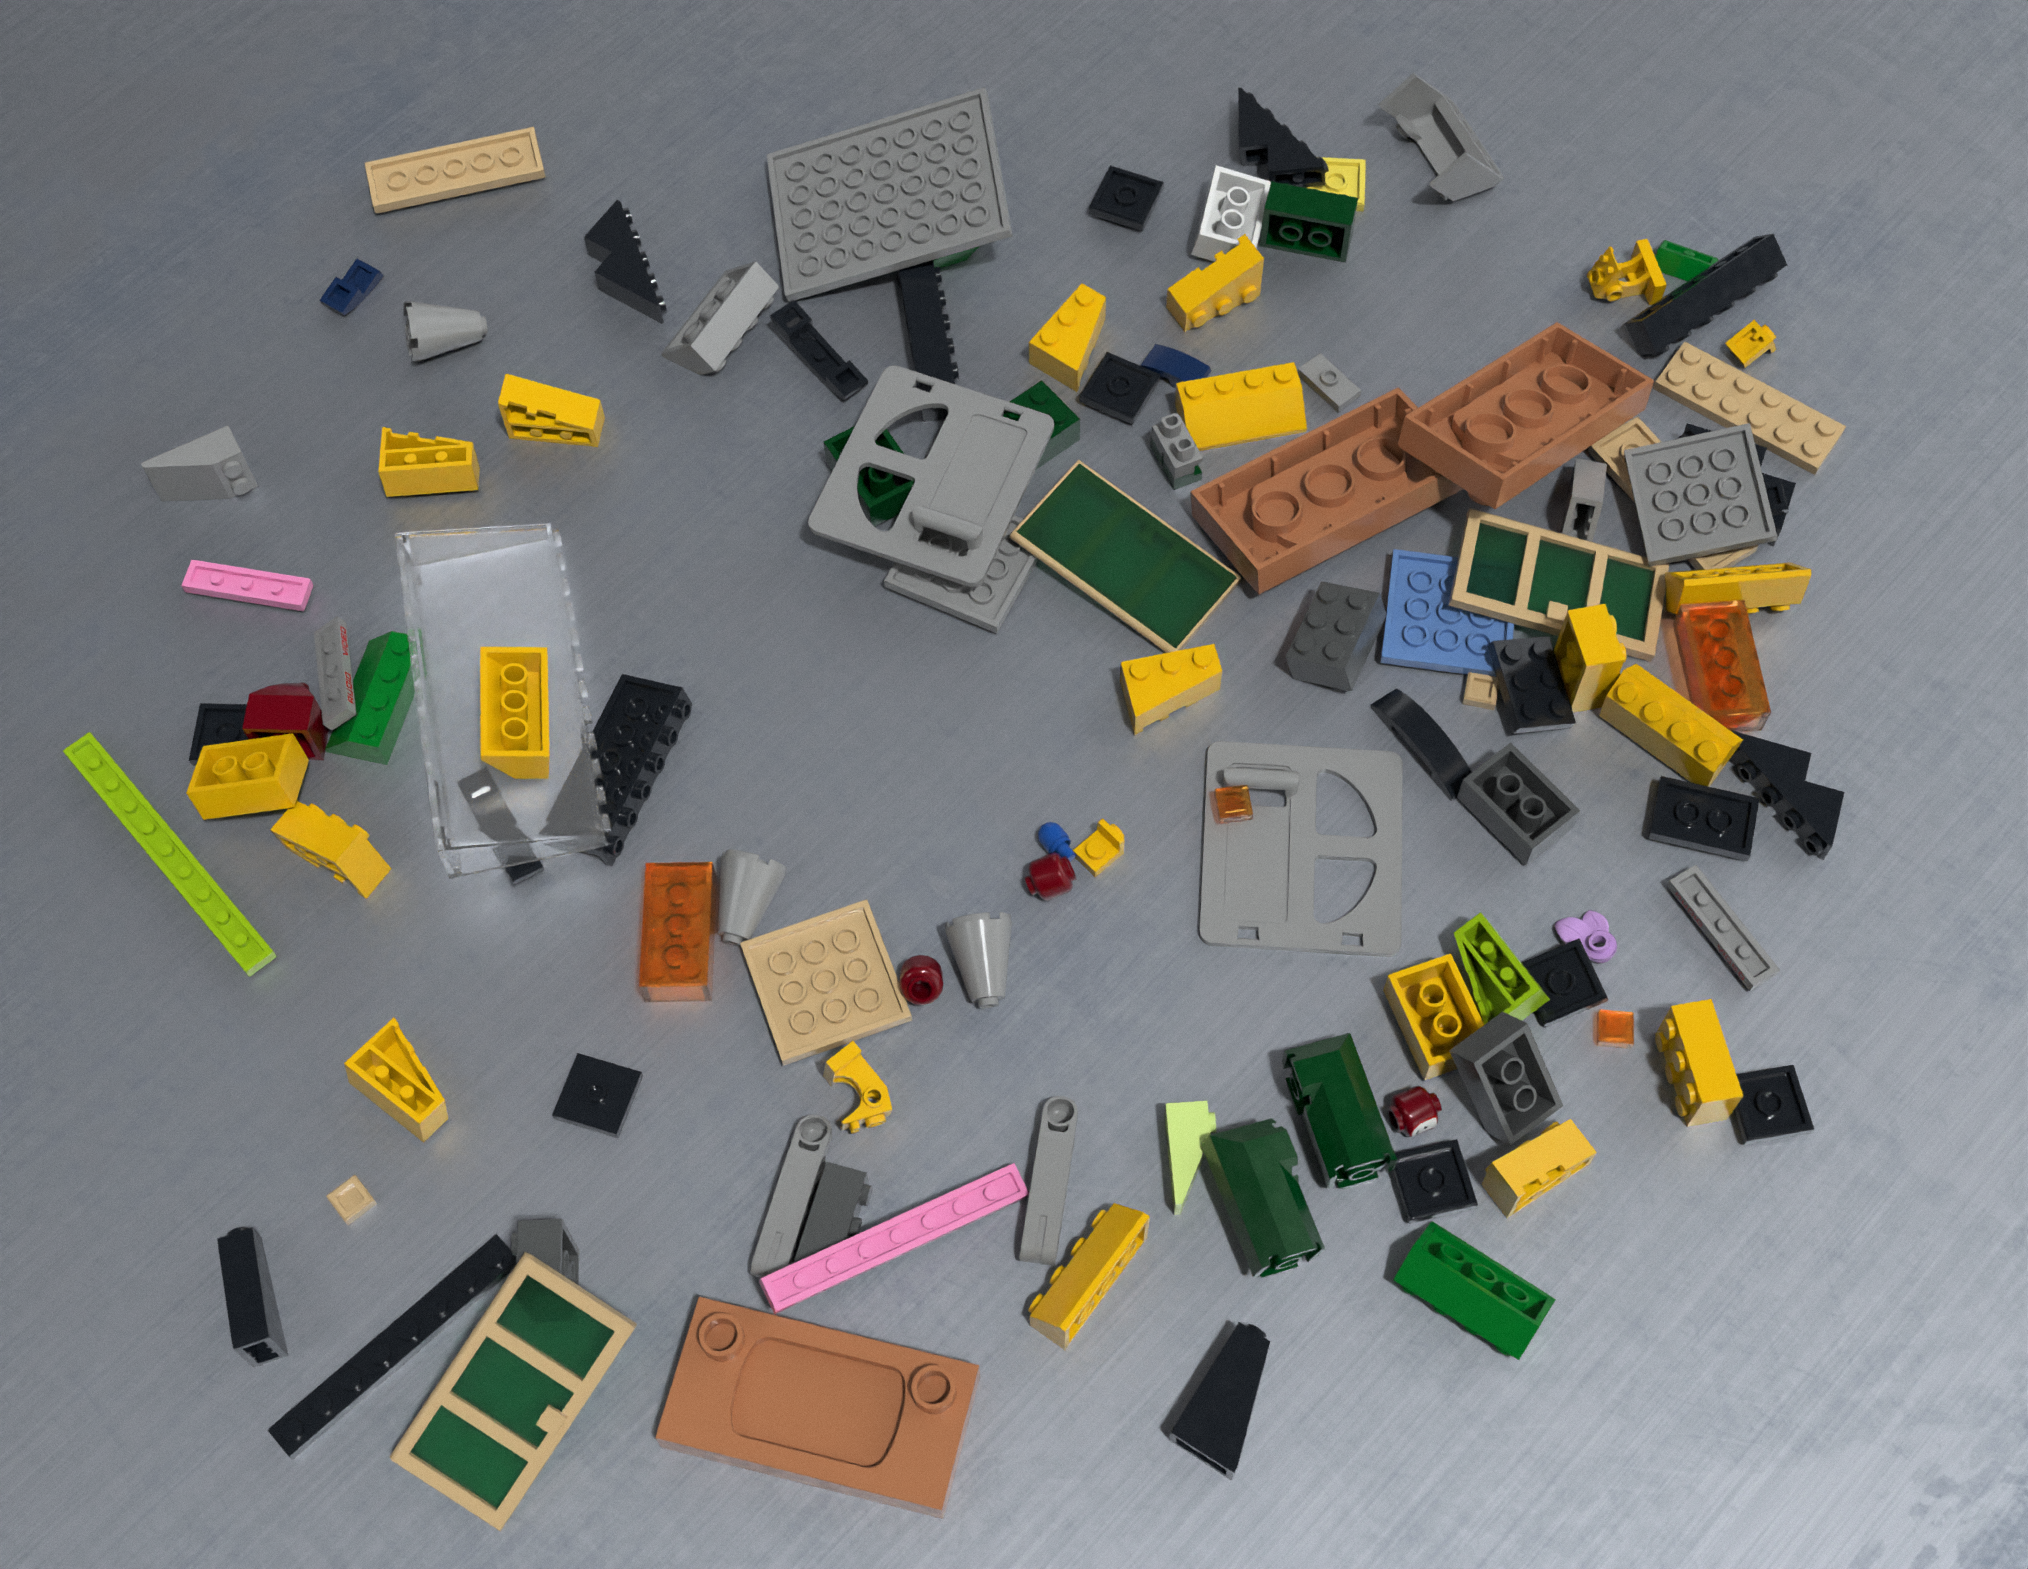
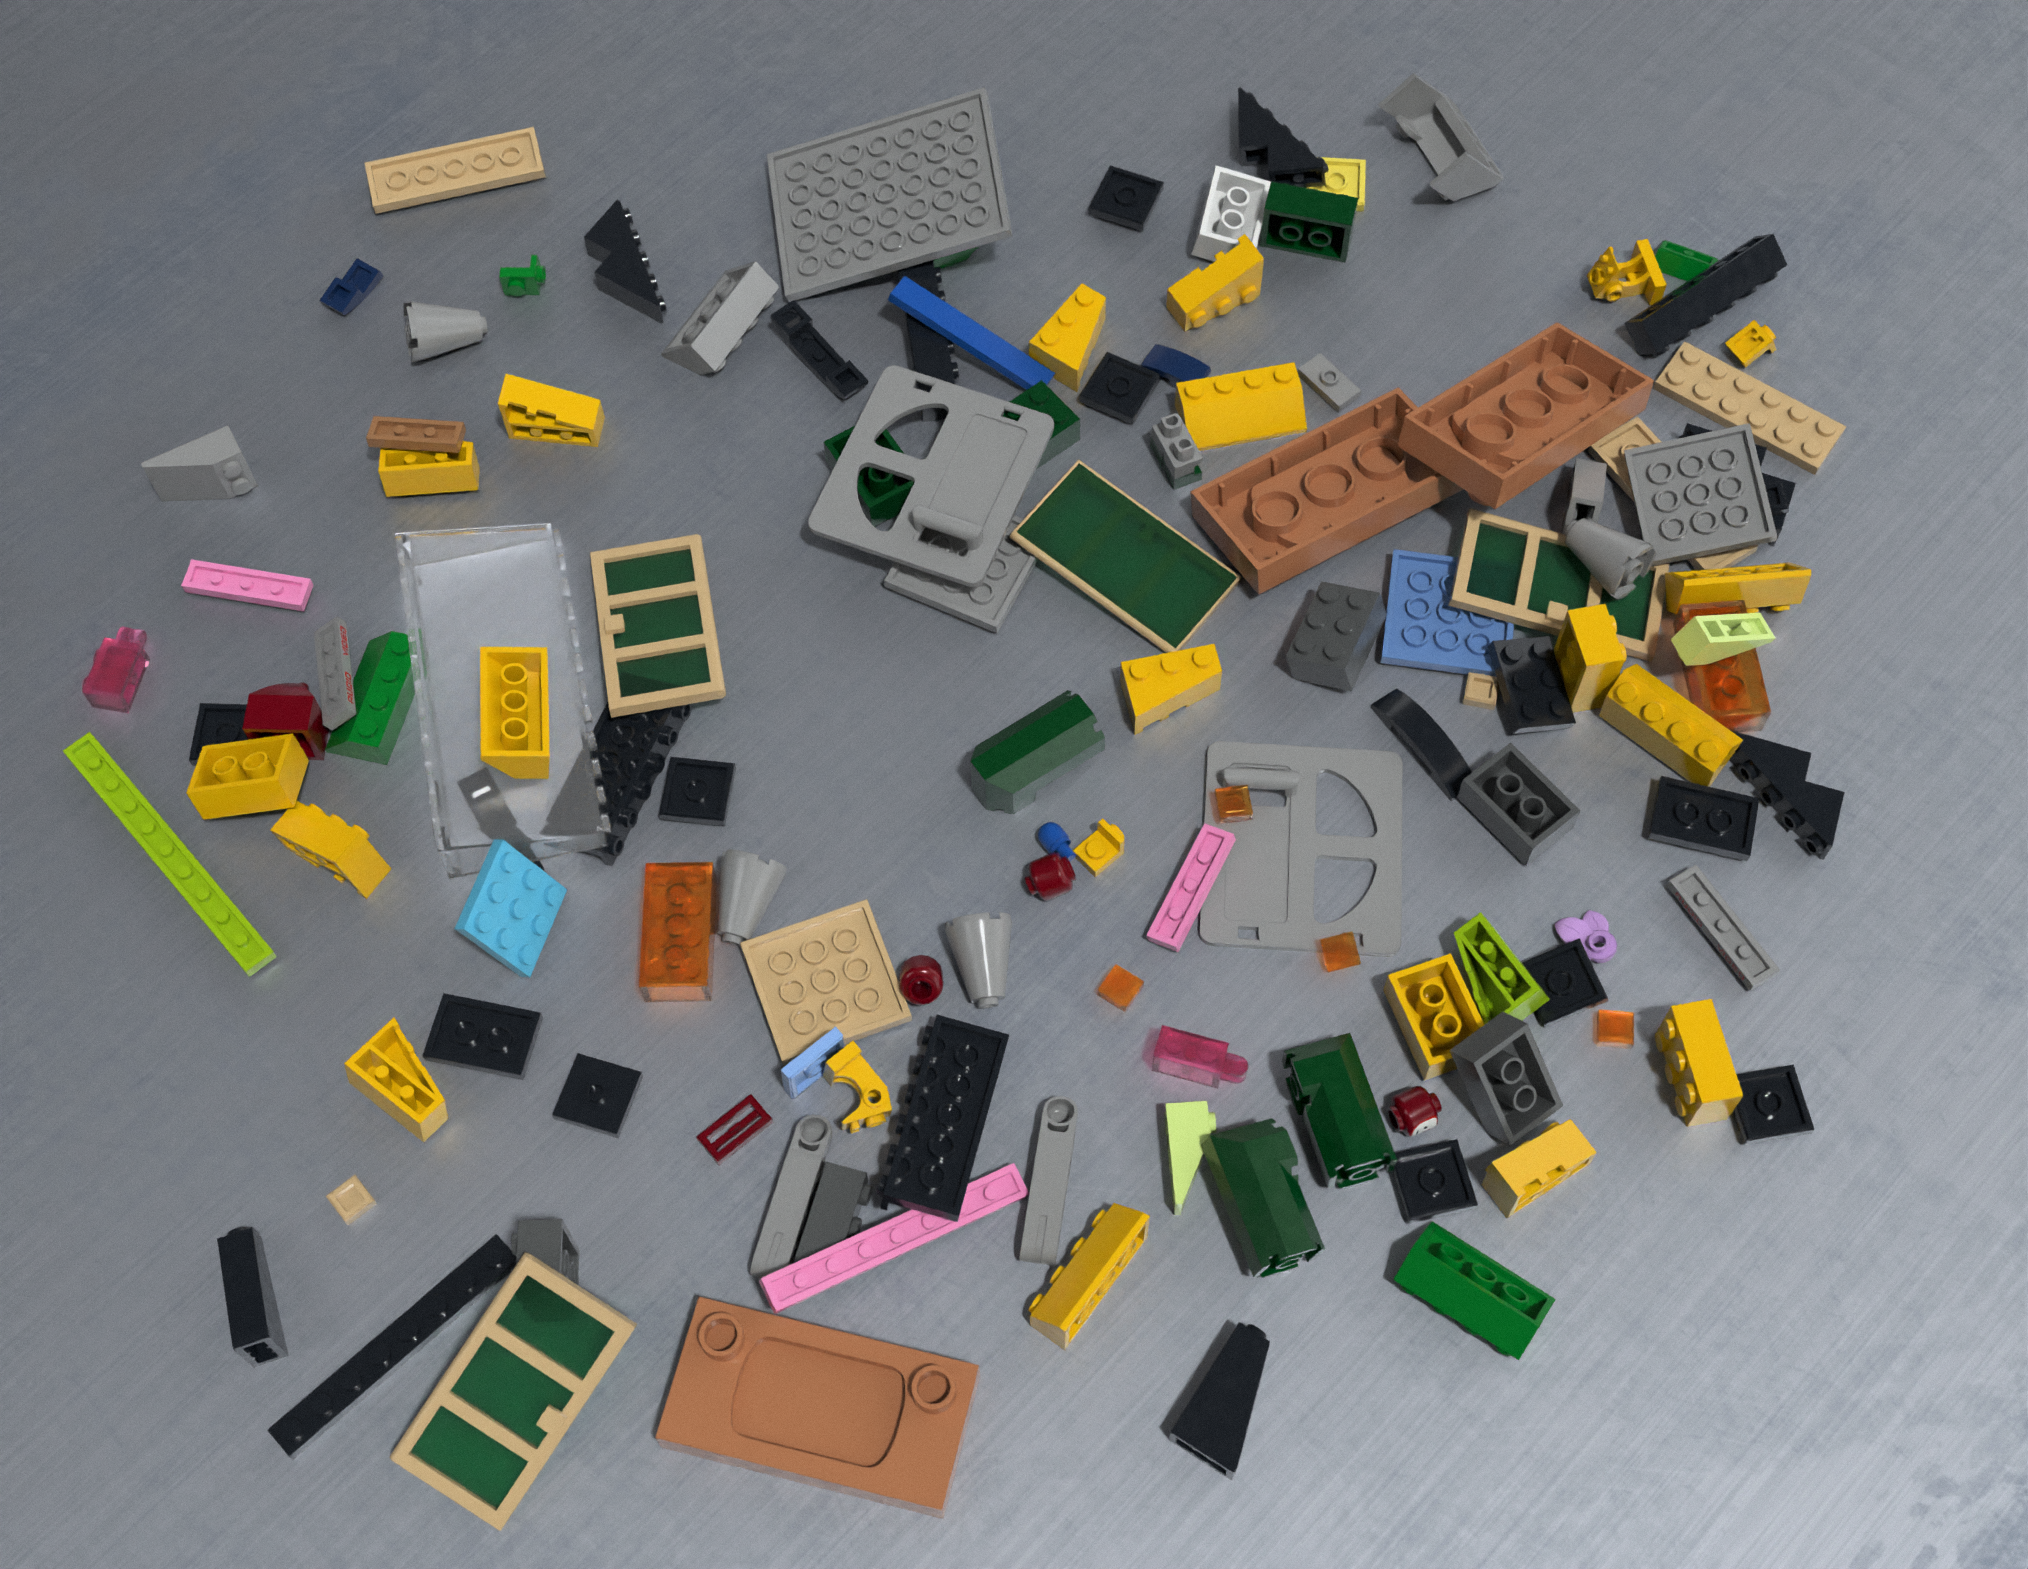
(117, 671): none -> clear pink brick
(416, 434): none -> medium nougat plate
(483, 1036): none -> black plate
(511, 908): none -> medium azure plate
(523, 281): none -> green bracket
(656, 625): none -> door
(697, 791): none -> black plate
(721, 1156): none -> dark red tile
(810, 1064): none -> light blue tile
(943, 1118): none -> black bracket
(969, 334): none -> blue tile
(1034, 753): none -> dark green brick
(1120, 988): none -> clear orange plate
(1191, 887): none -> bright pink plate
(1197, 1058): none -> clear pink brick
(1340, 951): none -> clear orange plate
(1610, 555): none -> light grey cone
(1720, 636): none -> yellowish green slope

